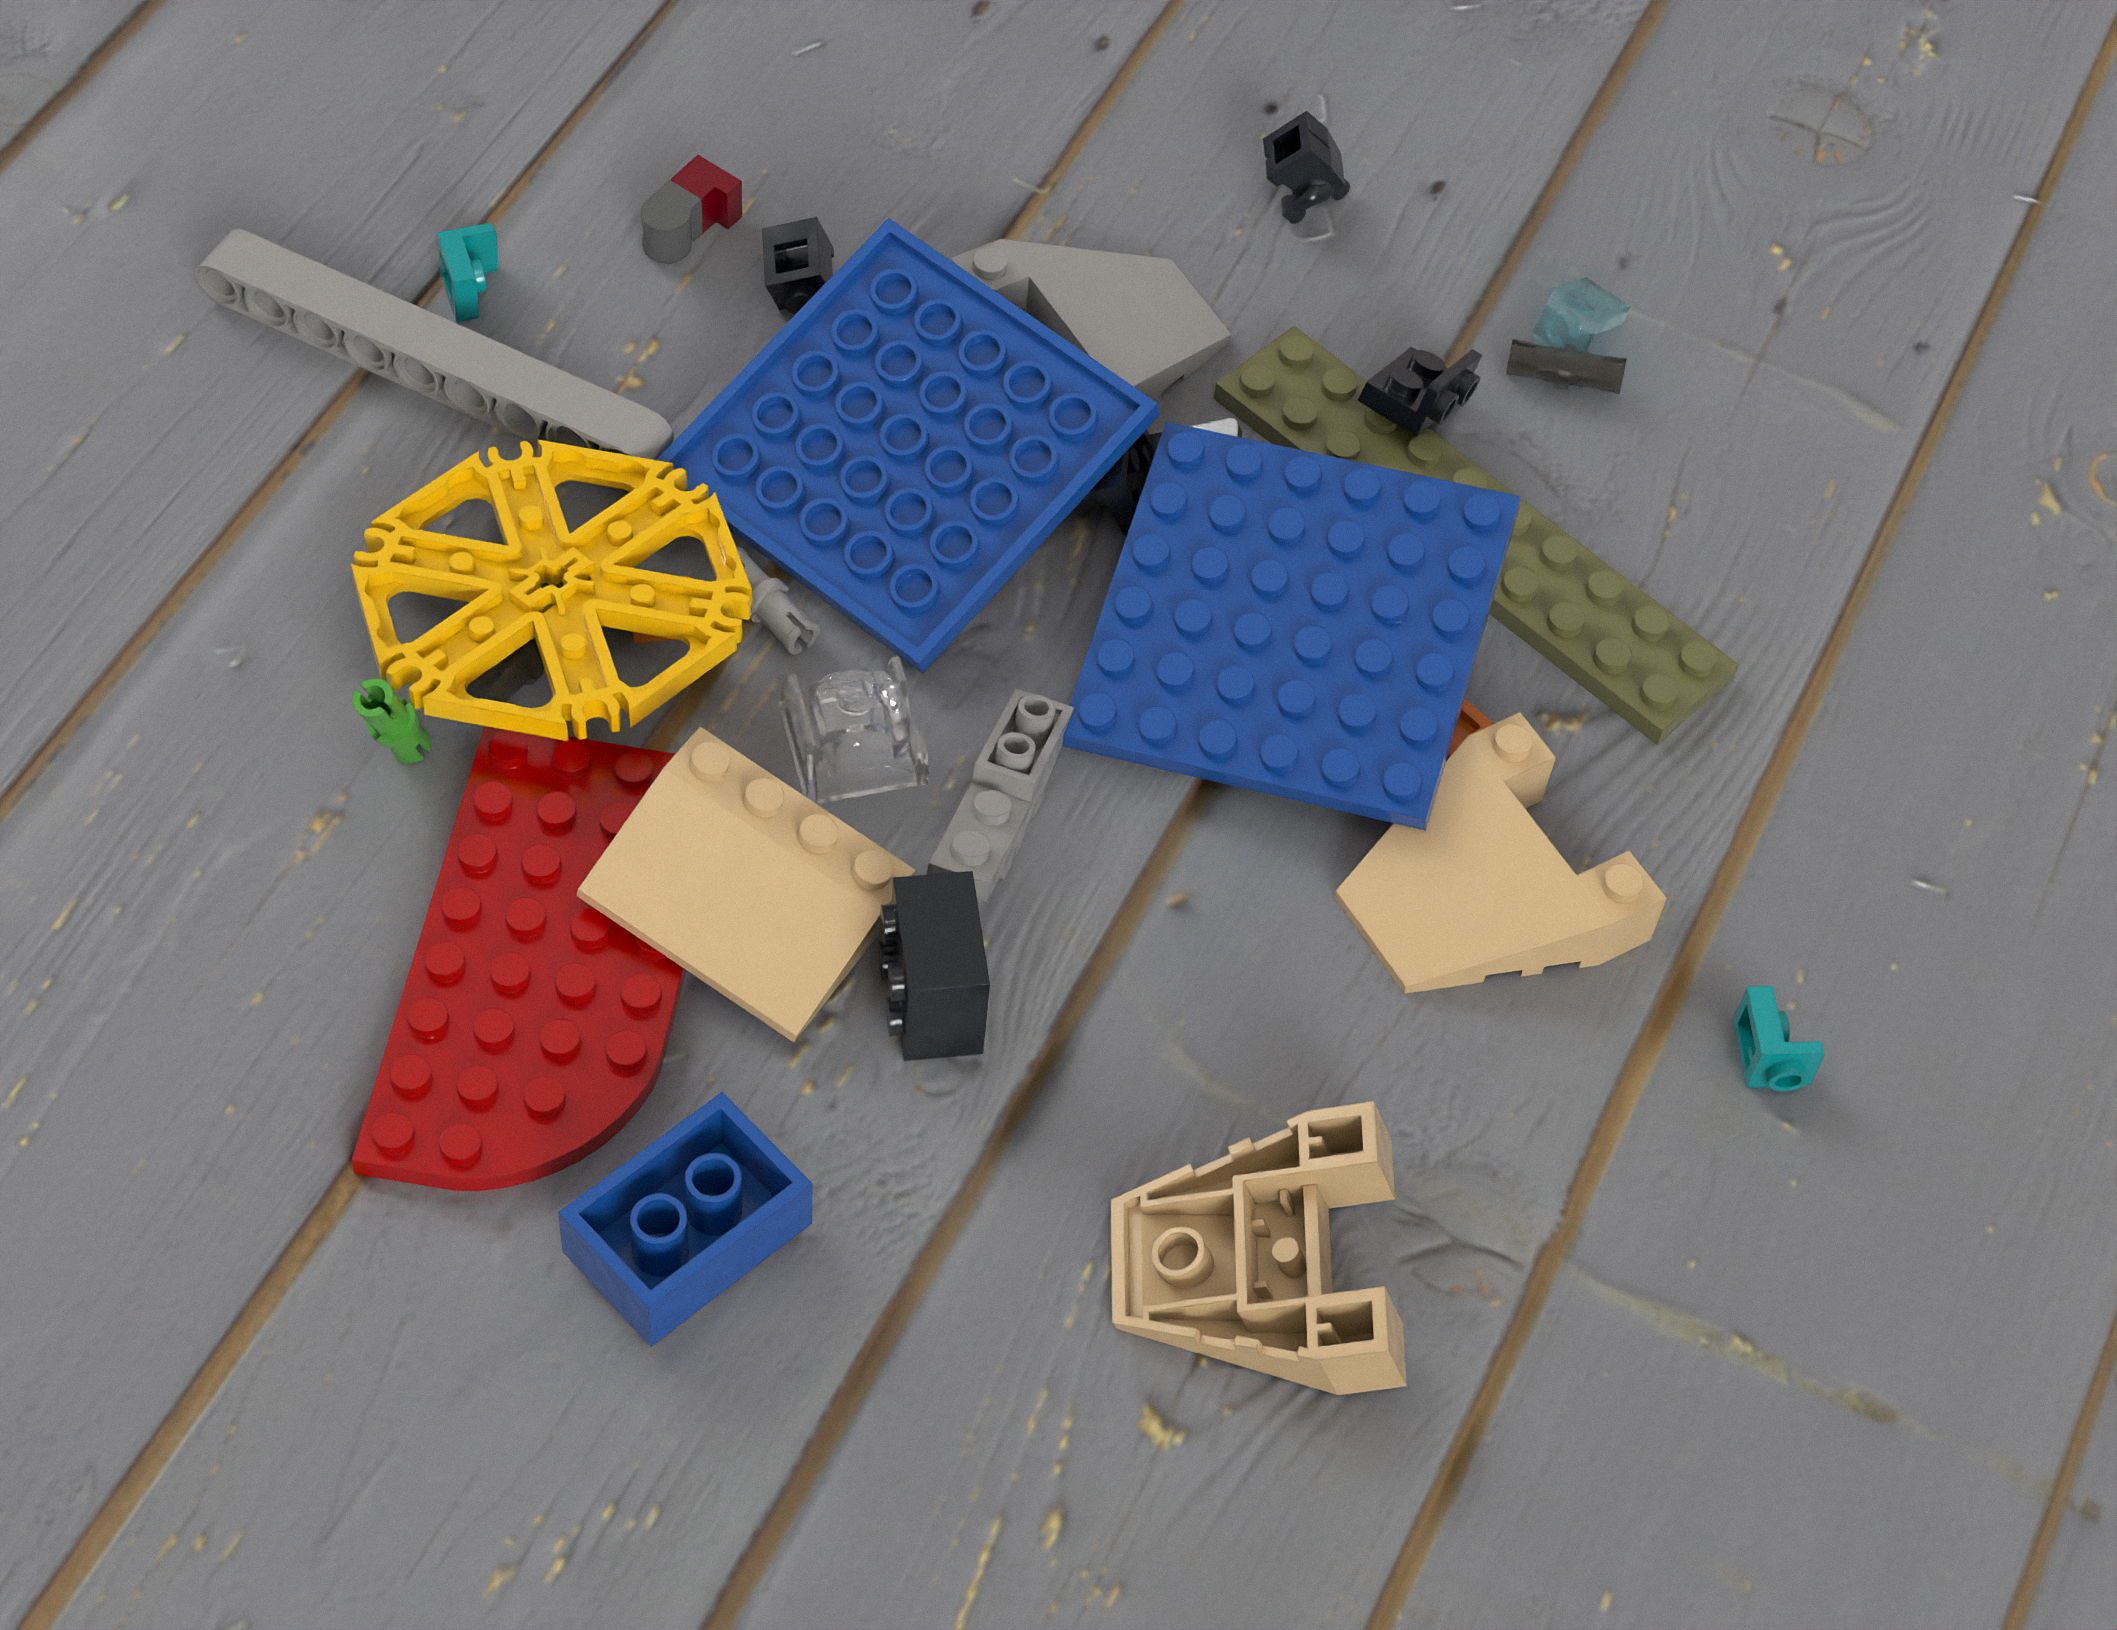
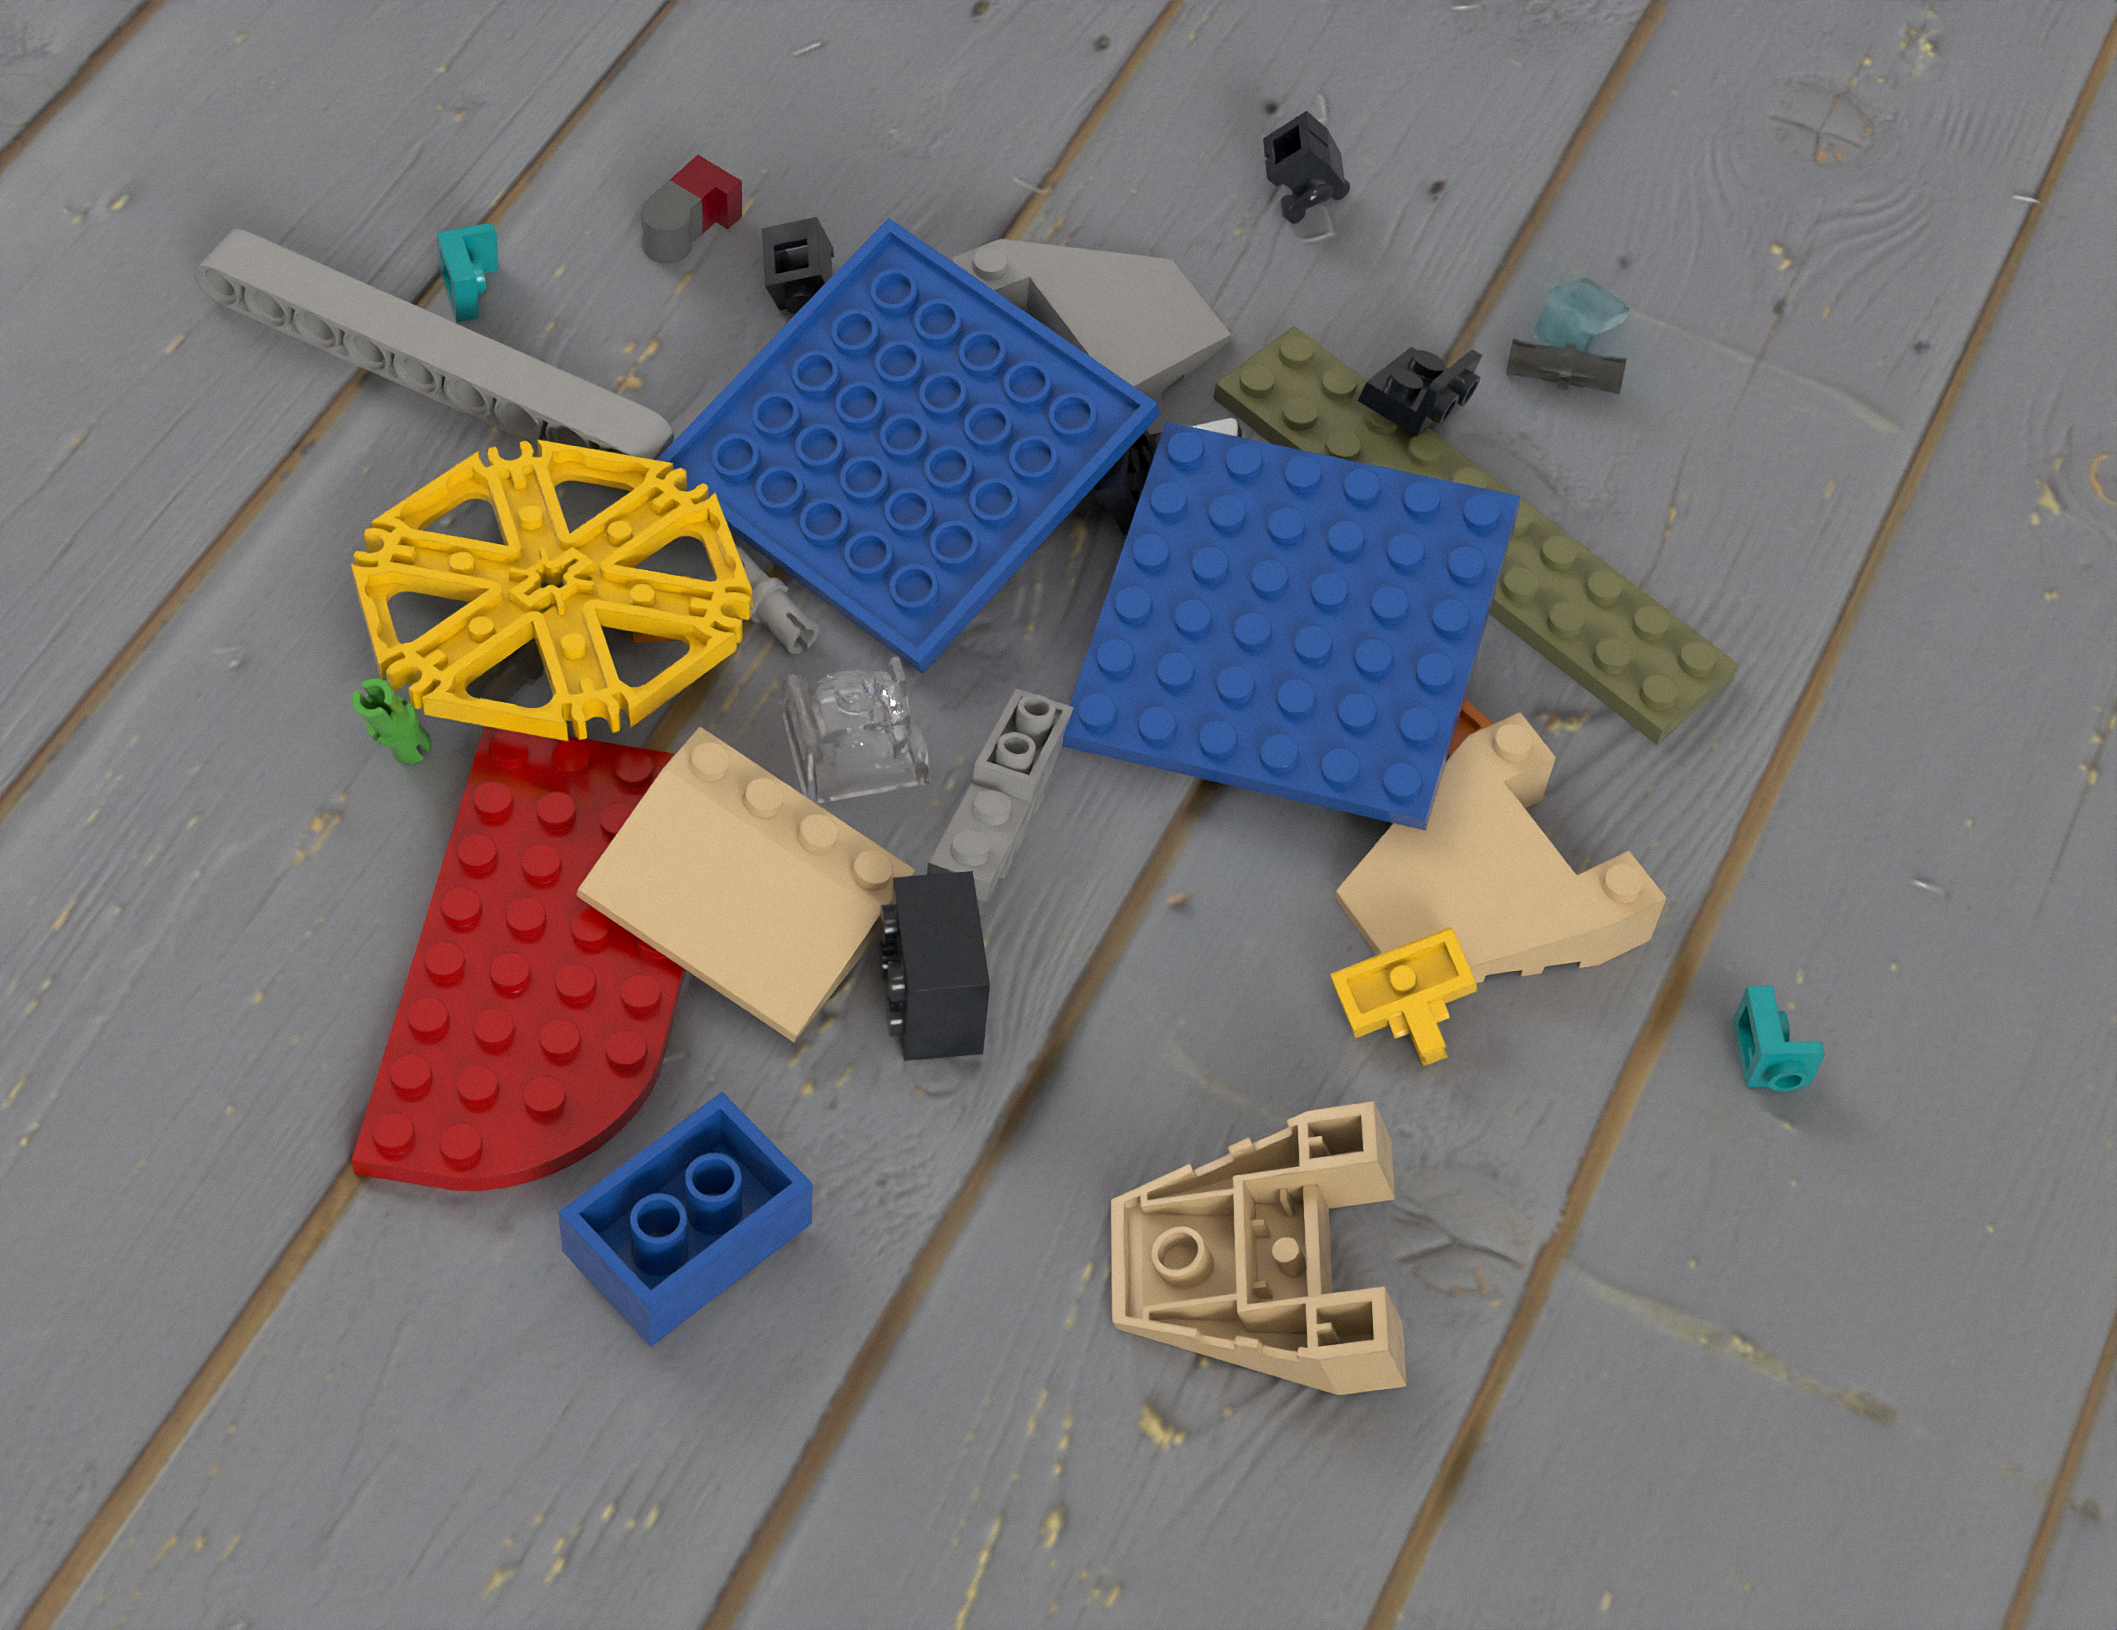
(1407, 991): none -> yellow hinge

